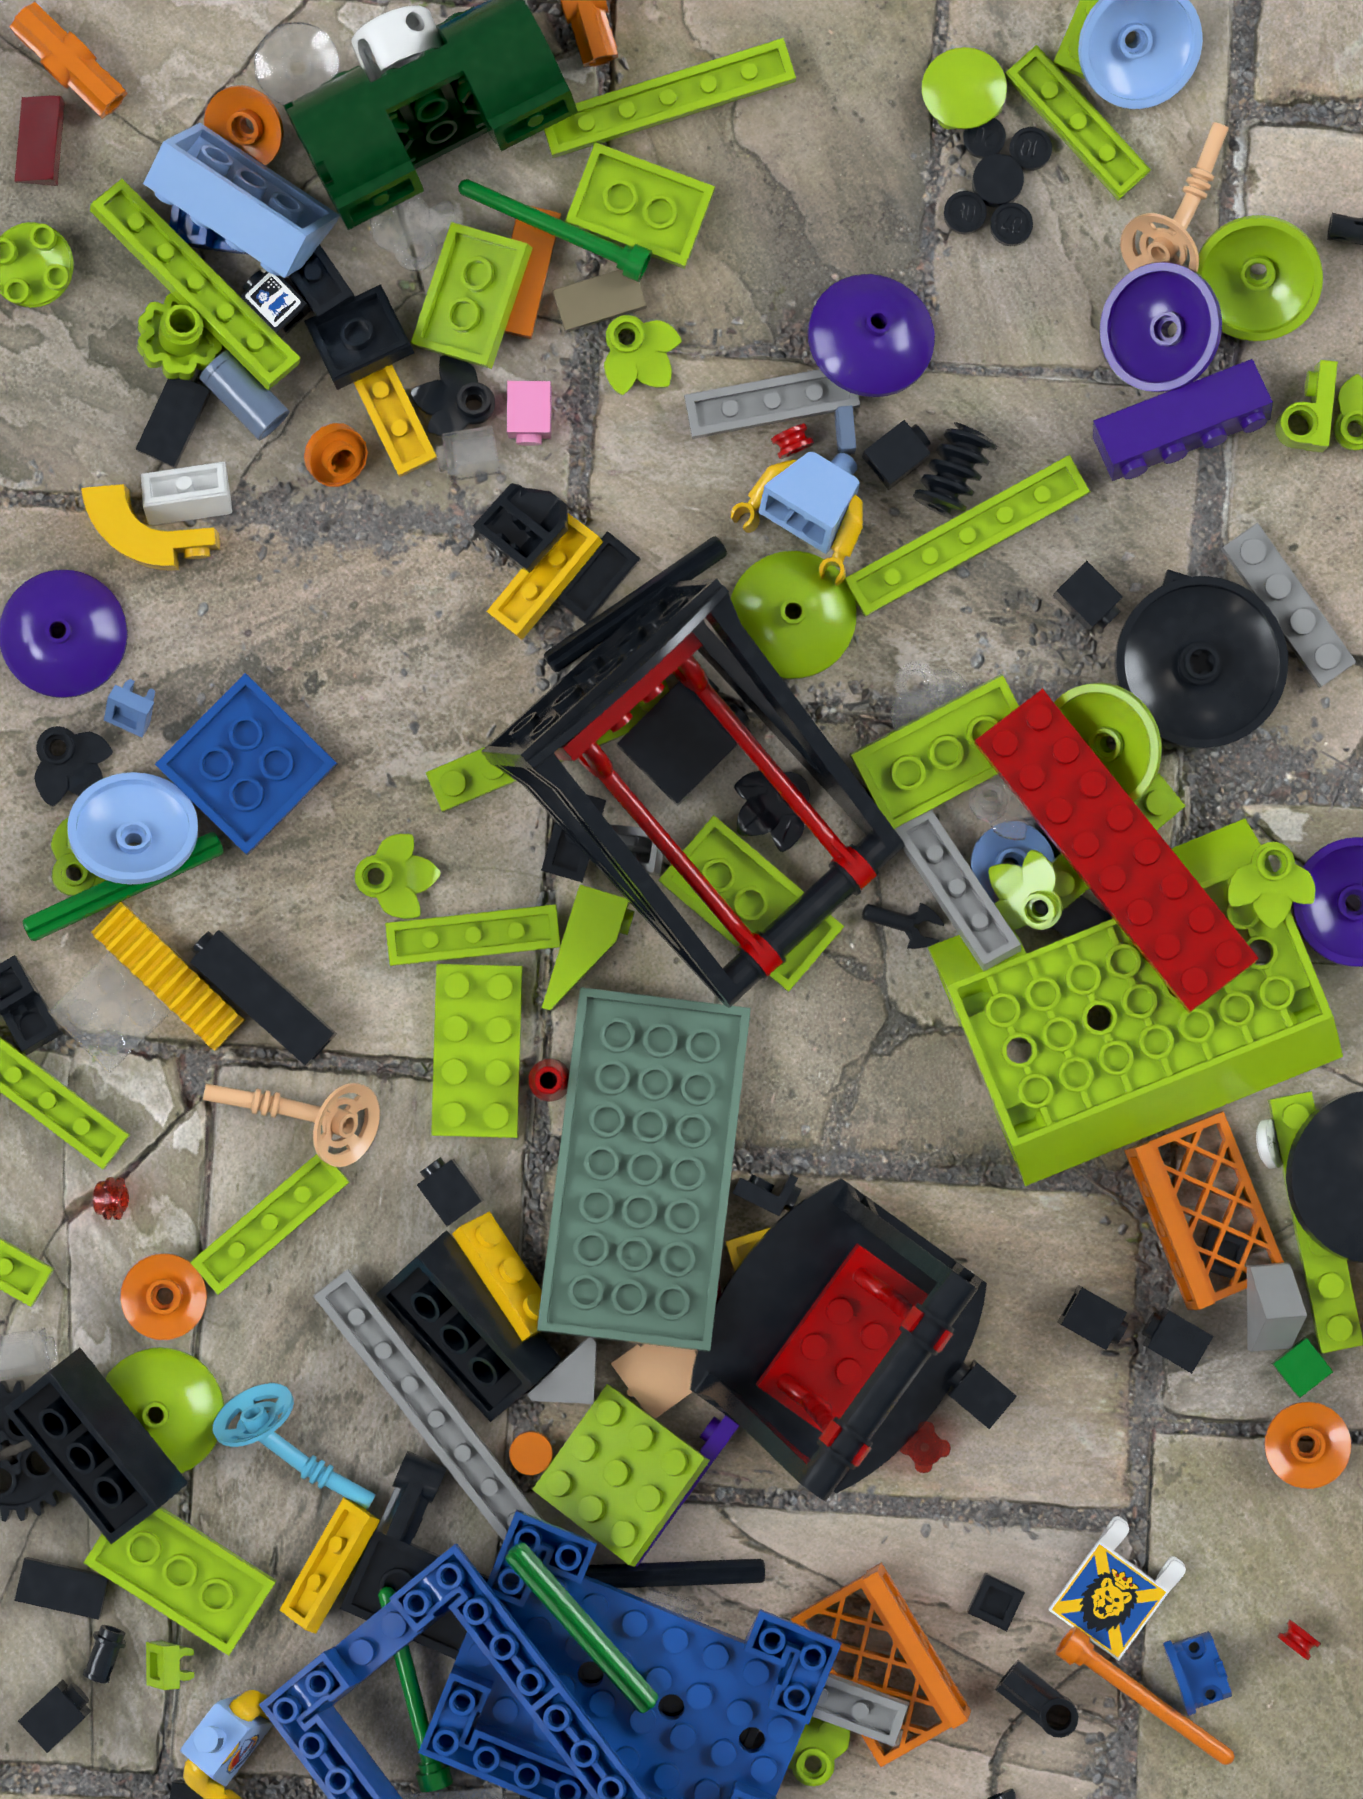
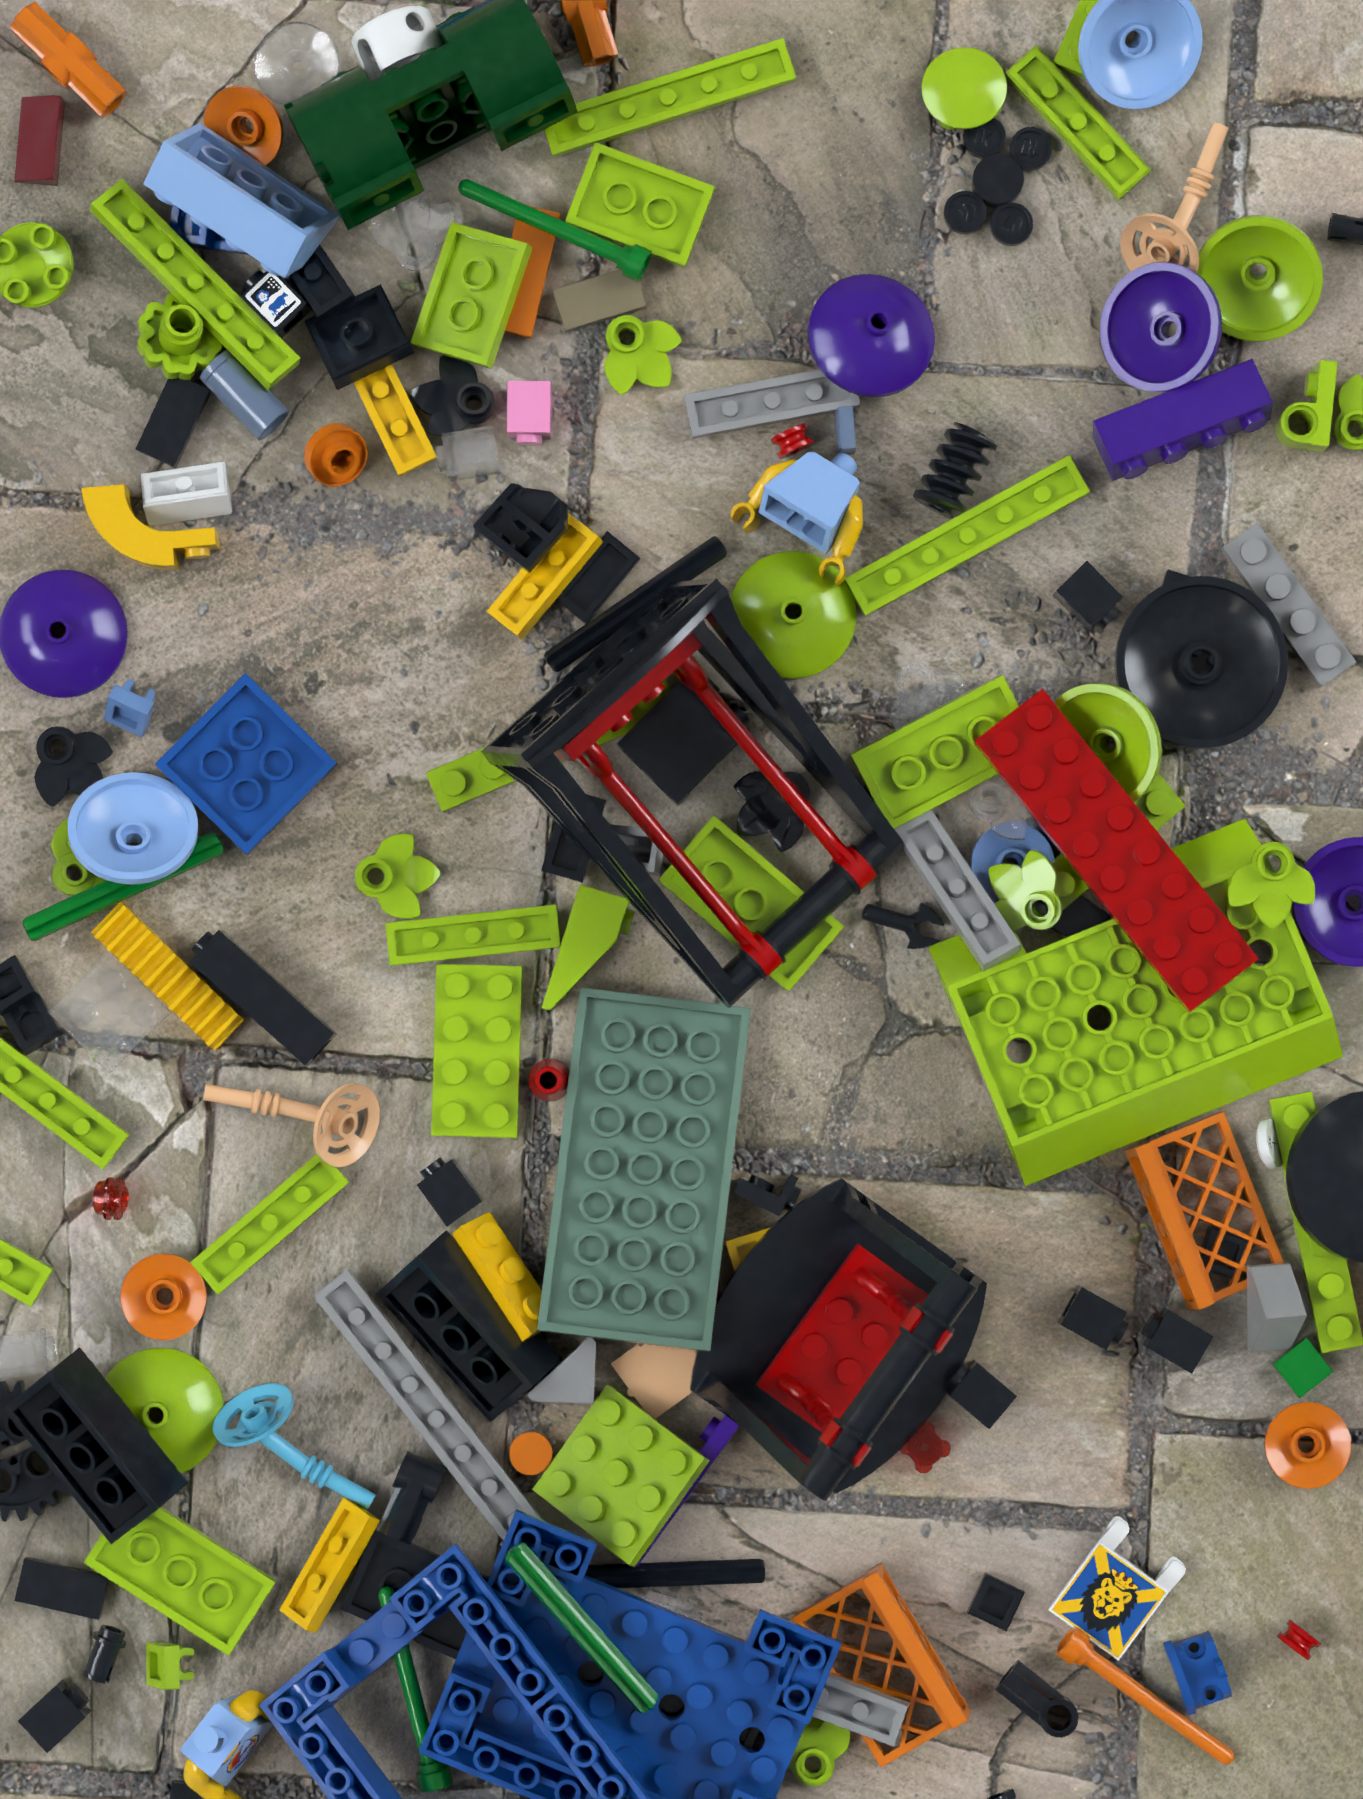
(897, 453): black brick -> none

